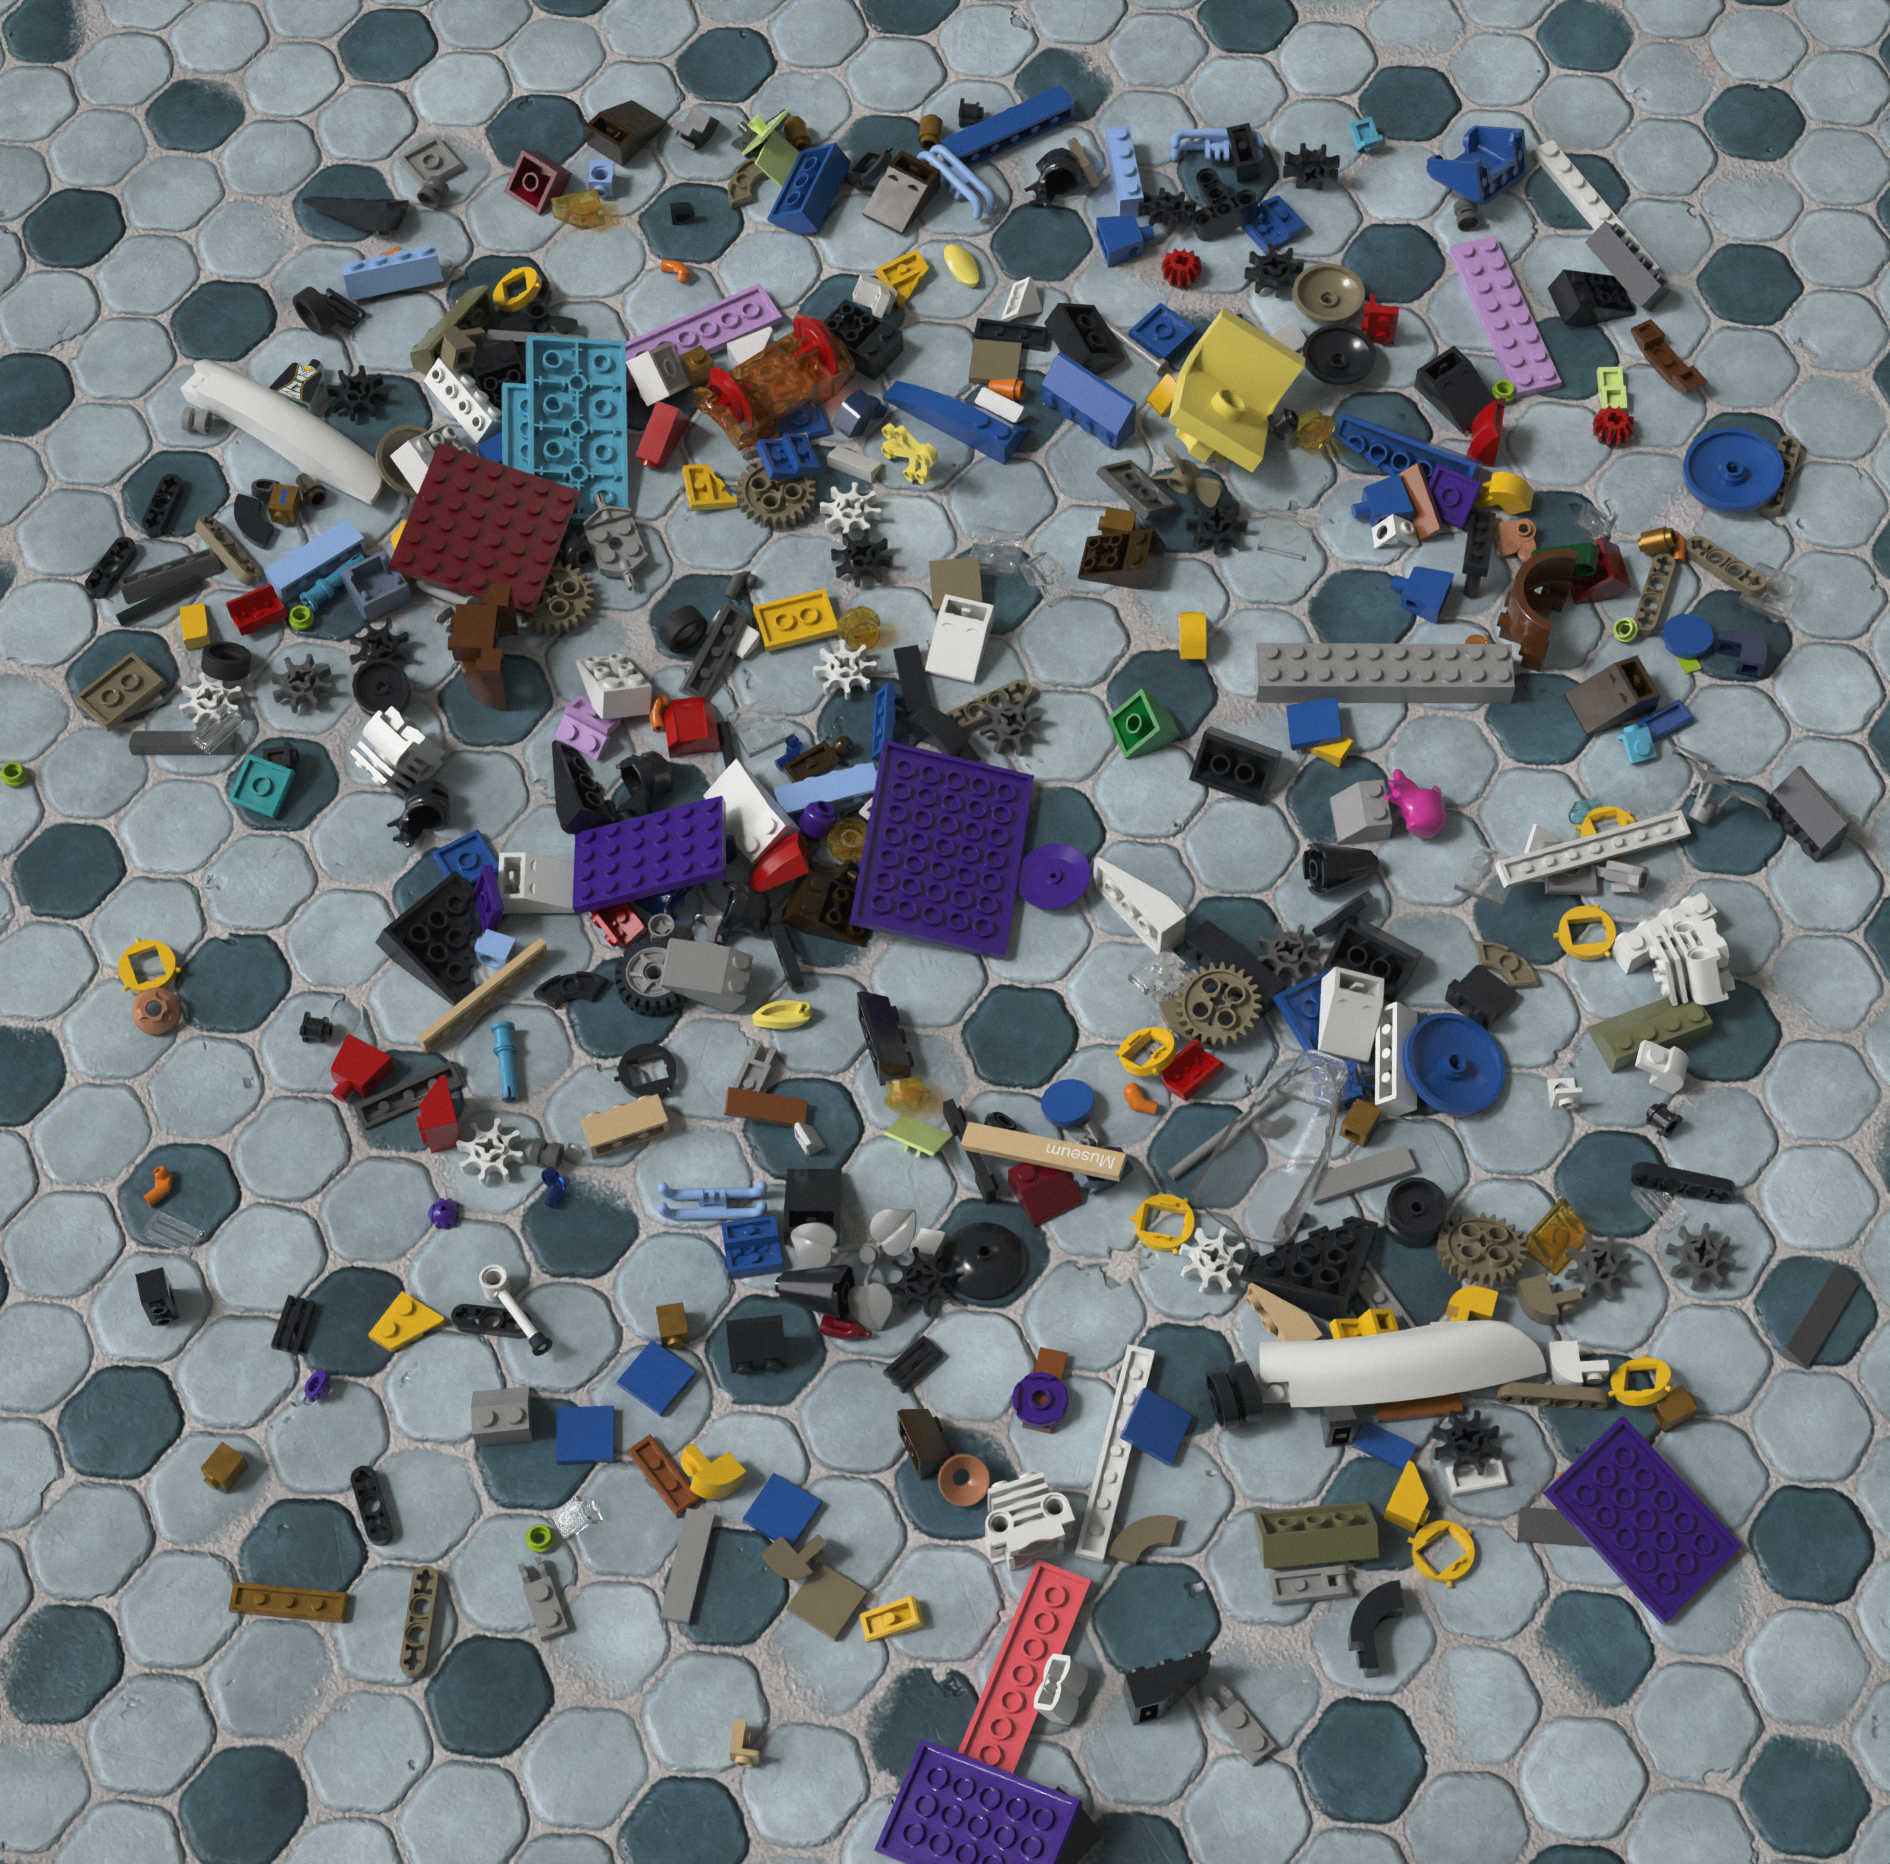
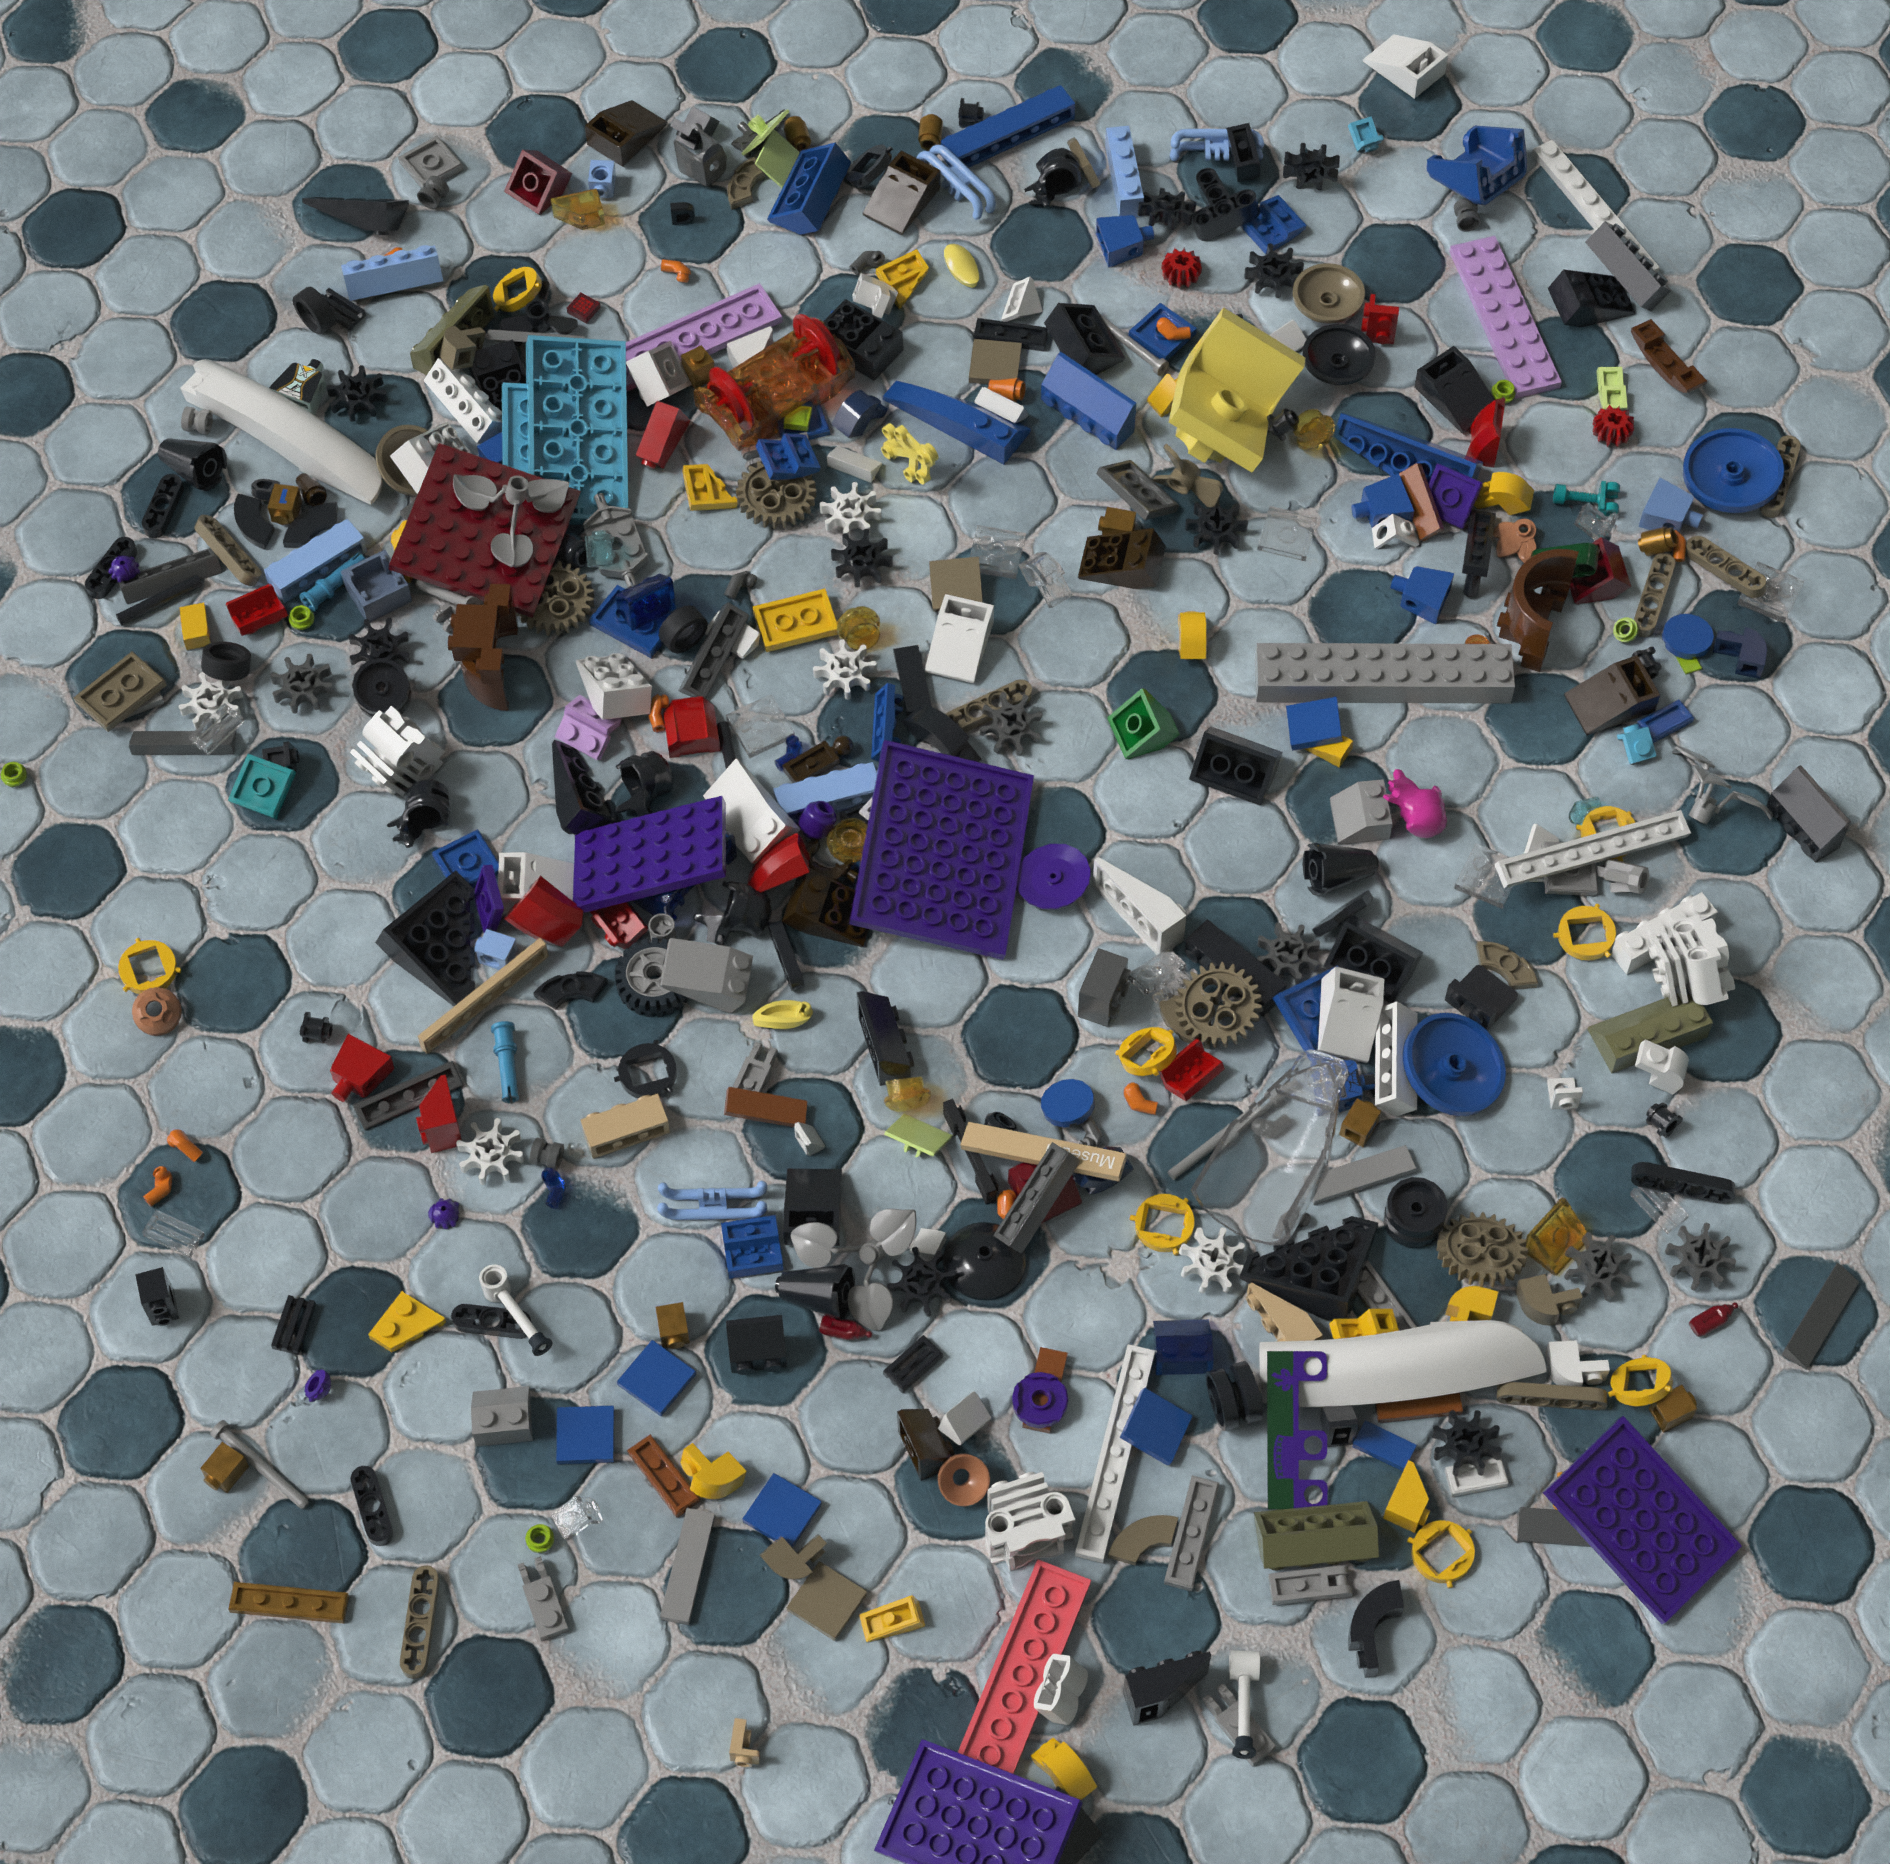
(124, 568): none -> dark purple animal
(180, 1140): none -> orange arm
(194, 461): none -> black cone
(222, 1431): none -> light grey bar
(309, 524): none -> black tile
(545, 494): none -> light grey plant
(546, 914): none -> red slope
(583, 308): none -> tile
(599, 549): none -> clear light blue bracket
(611, 622): none -> blue tile
(646, 601): none -> clear blue slope
(699, 165): none -> dark grey piece
(798, 419): none -> lime tile
(867, 259): none -> dark grey arm
(965, 1419): none -> white slope
(1005, 1201): none -> orange arm
(1037, 1197): none -> dark grey slope
(1064, 1768): none -> yellow brick
(1103, 988): none -> dark grey brick
(1170, 331): none -> orange arm
(1183, 1347): none -> clear blue slope
(1191, 1533): none -> light grey tile
(1244, 1668): none -> white piece
(1284, 1438): none -> piece
(1408, 63): none -> white slope
(1609, 490): none -> teal bar
(1648, 661): none -> black brick
(1669, 508): none -> medium blue torso
(1711, 1319): none -> dark red piece

